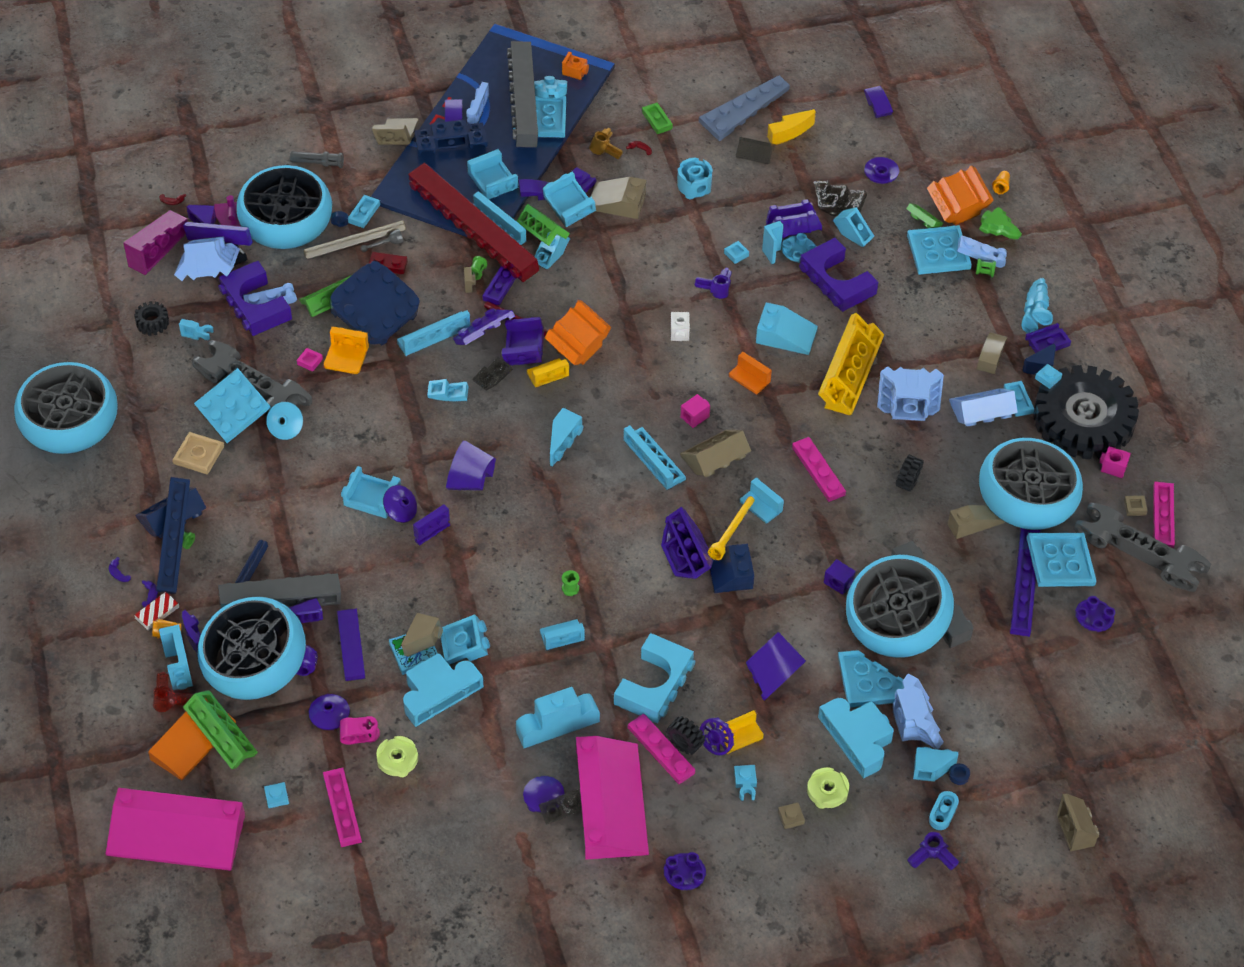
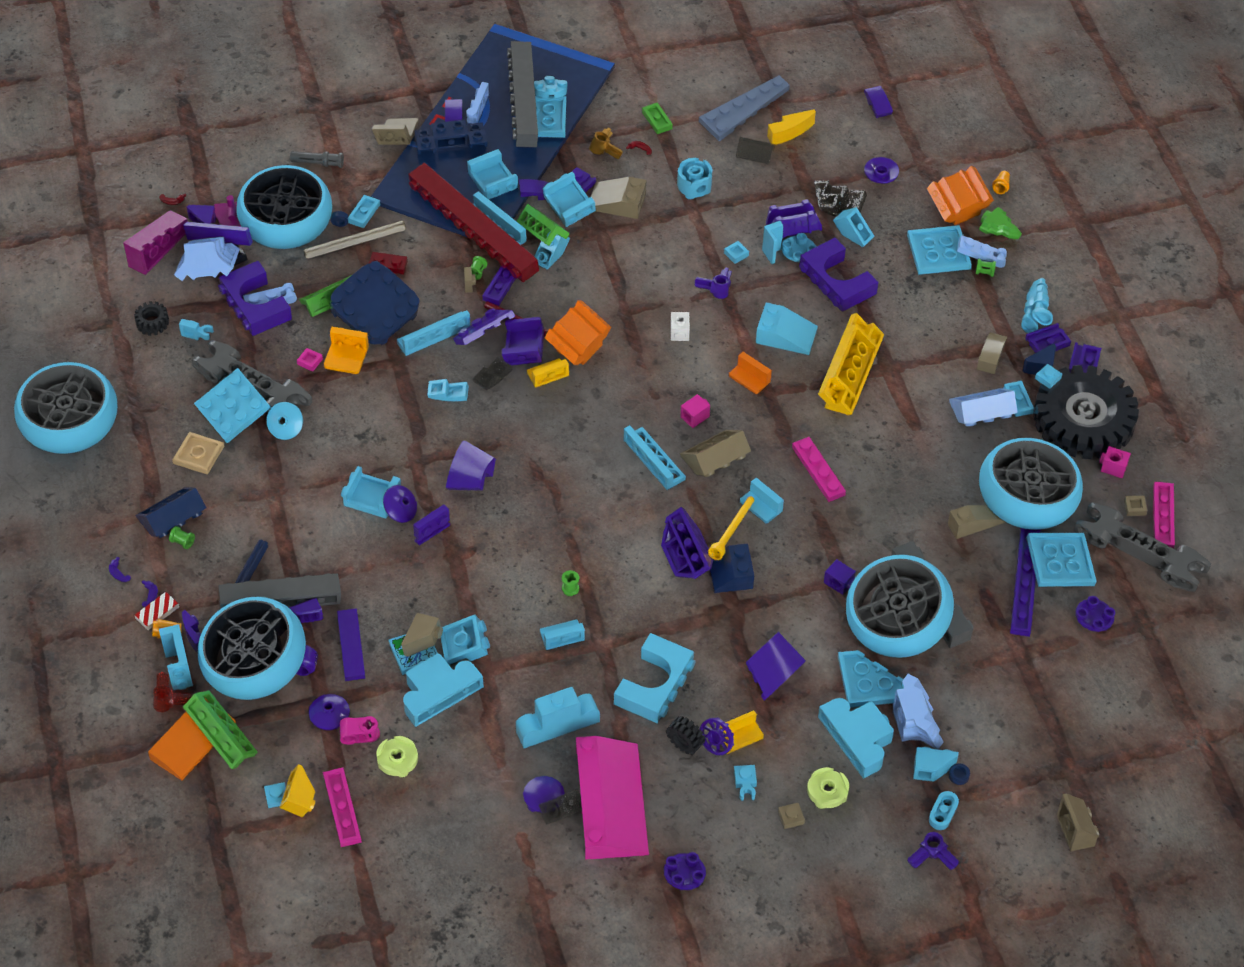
(173, 535): dark blue plate -> none
(175, 829): dark pink slope -> none
(298, 793): none -> yellow slope
(395, 237): dark grey hinge -> none
(564, 430): medium azure slope -> none
(574, 66): orange brick -> none
(661, 749): dark pink plate -> none
(909, 473): black tyre -> none
(910, 393): light blue slope -> none
(919, 213): bright green plate -> none
(1085, 356): none -> dark purple plate

